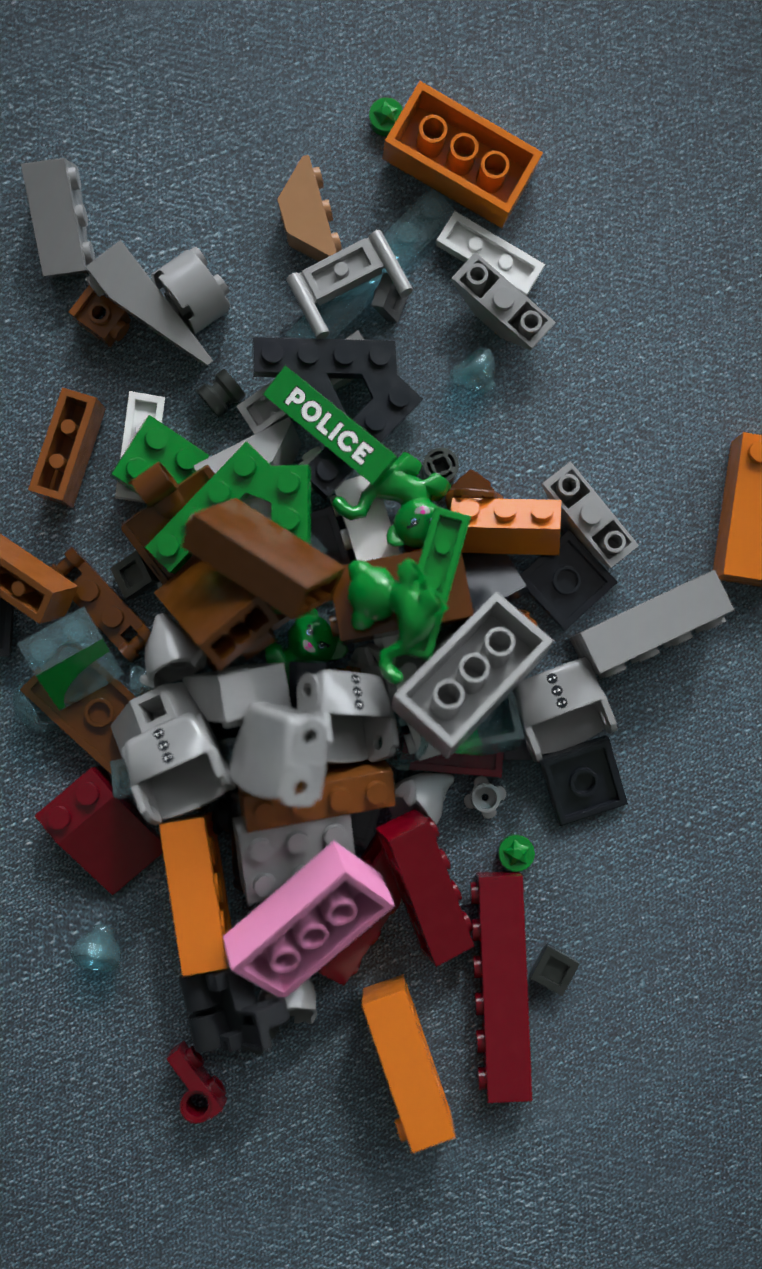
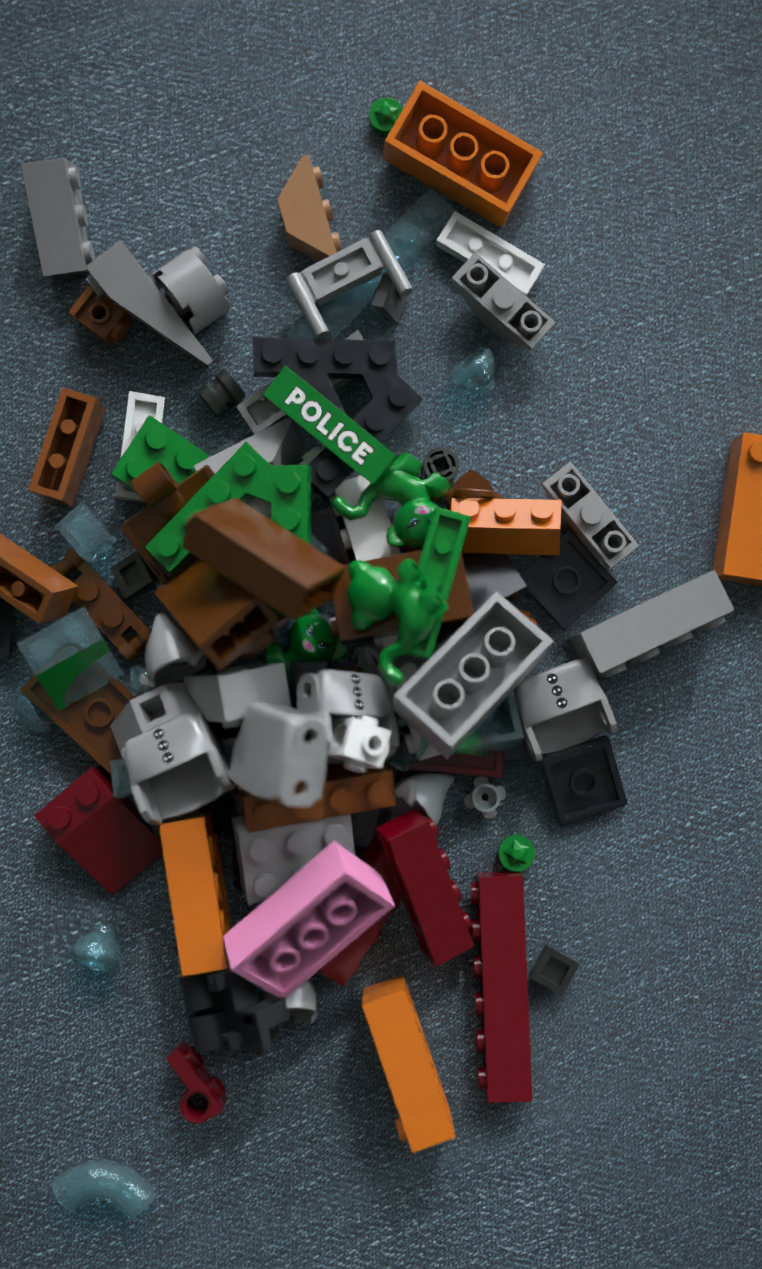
(87, 534): none -> clear light blue brick
(106, 1182): none -> clear light blue cylinder
(359, 743): none -> white brick

